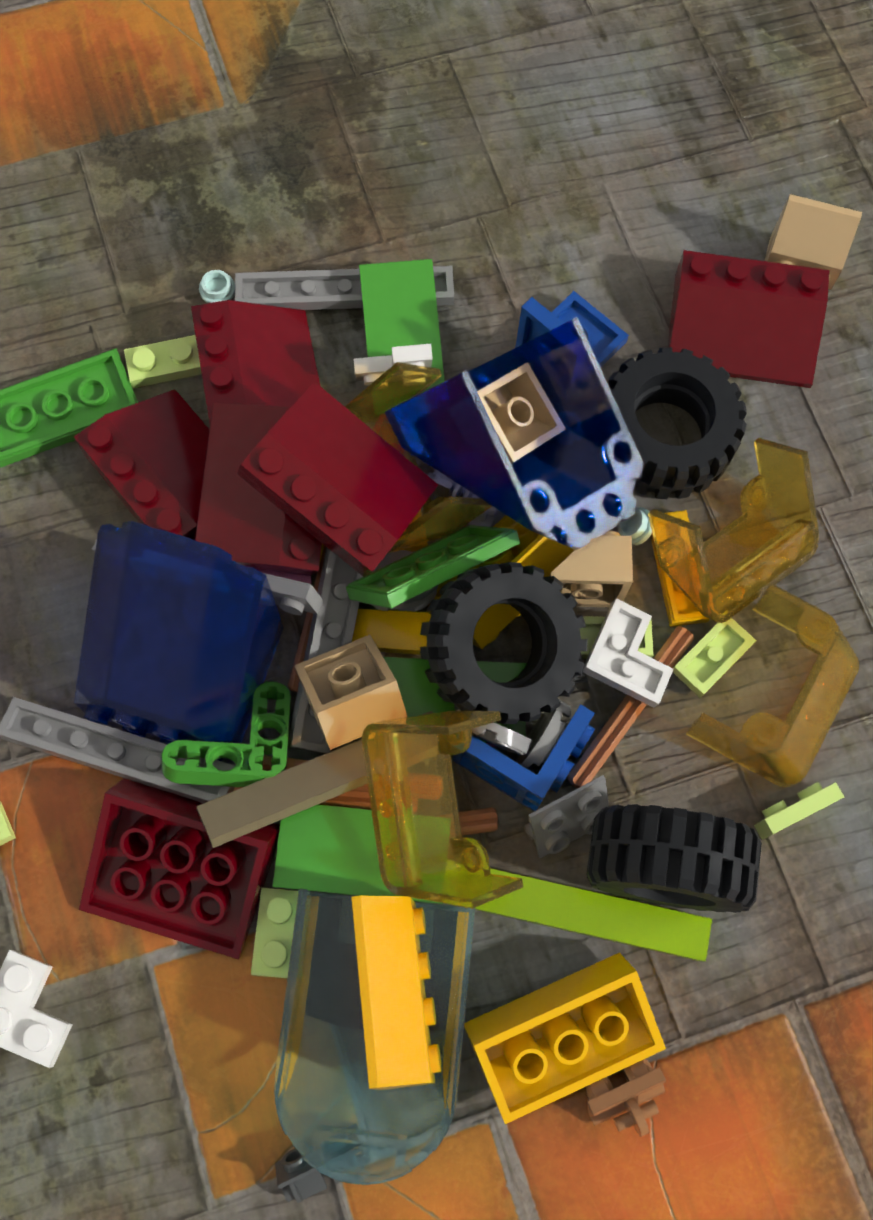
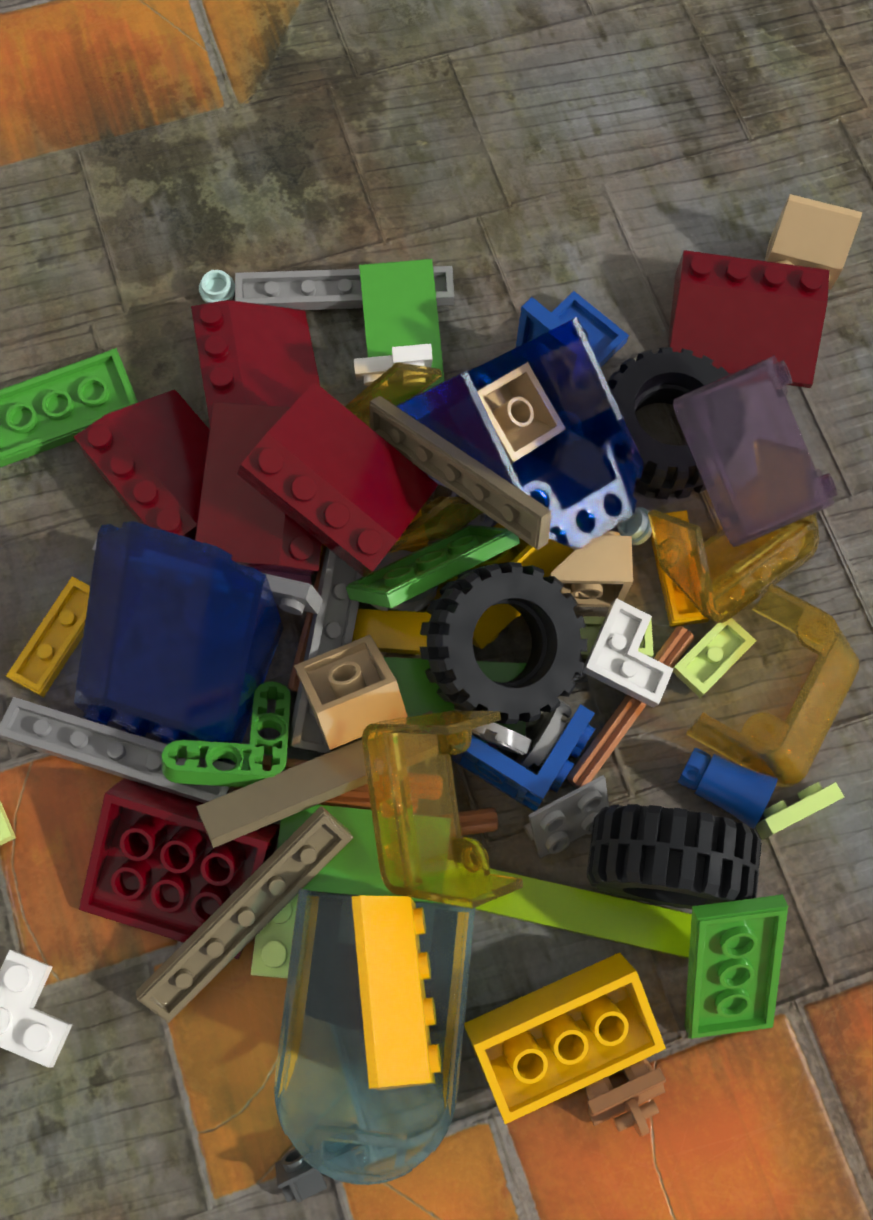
(53, 640): none -> yellow tile
(163, 361): yellowish green plate -> none
(244, 914): none -> dark tan tile
(462, 473): none -> dark tan tile
(728, 785): none -> blue plant
(734, 965): none -> bright green tile
(752, 452): none -> windscreen

